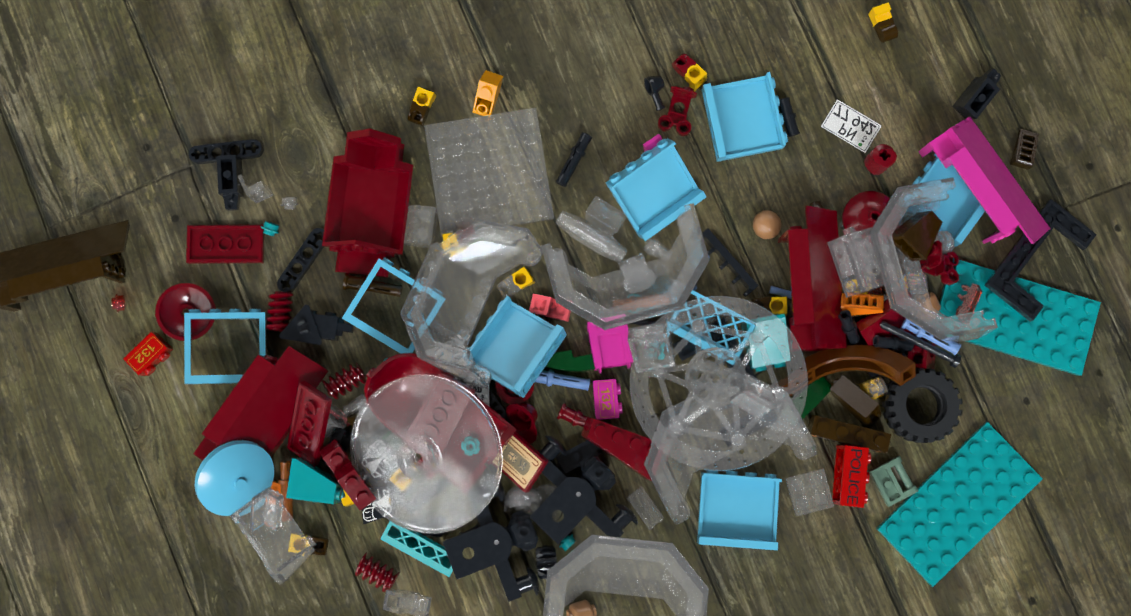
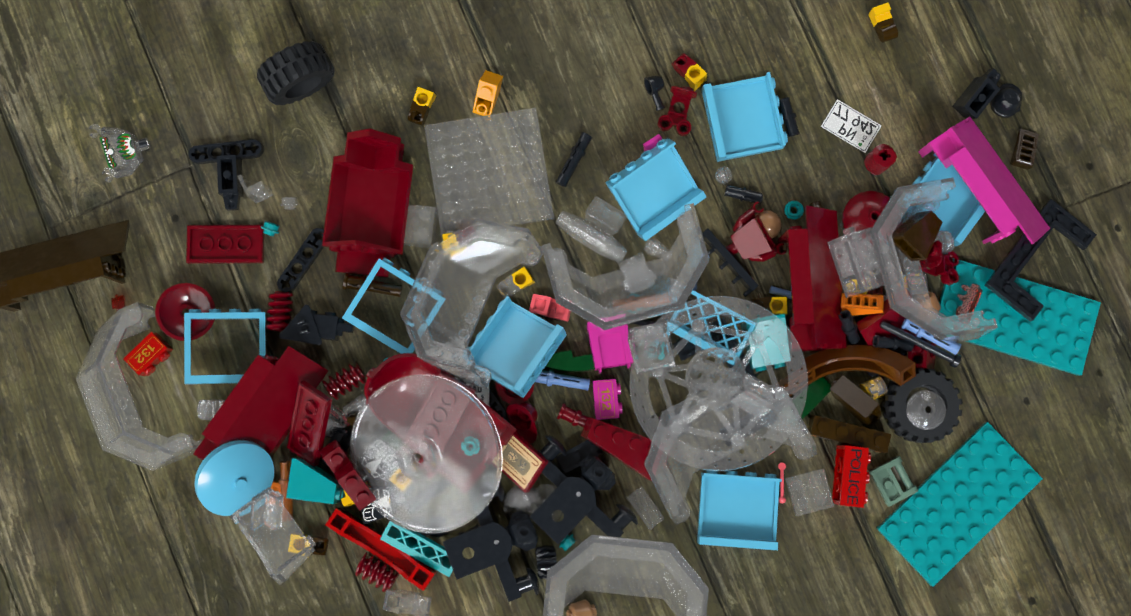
(111, 402): none -> clear windscreen
(121, 150): none -> clear torso
(208, 408): none -> clear gear
(295, 72): none -> black tyre
(369, 539): none -> red arch
(723, 175): none -> clear plate
(743, 194): none -> black axle
(752, 238): none -> dark red torso
(781, 466): none -> coral hinge
(799, 207): none -> teal plate
(916, 410): none -> clear dish
(1007, 101): none -> black hat

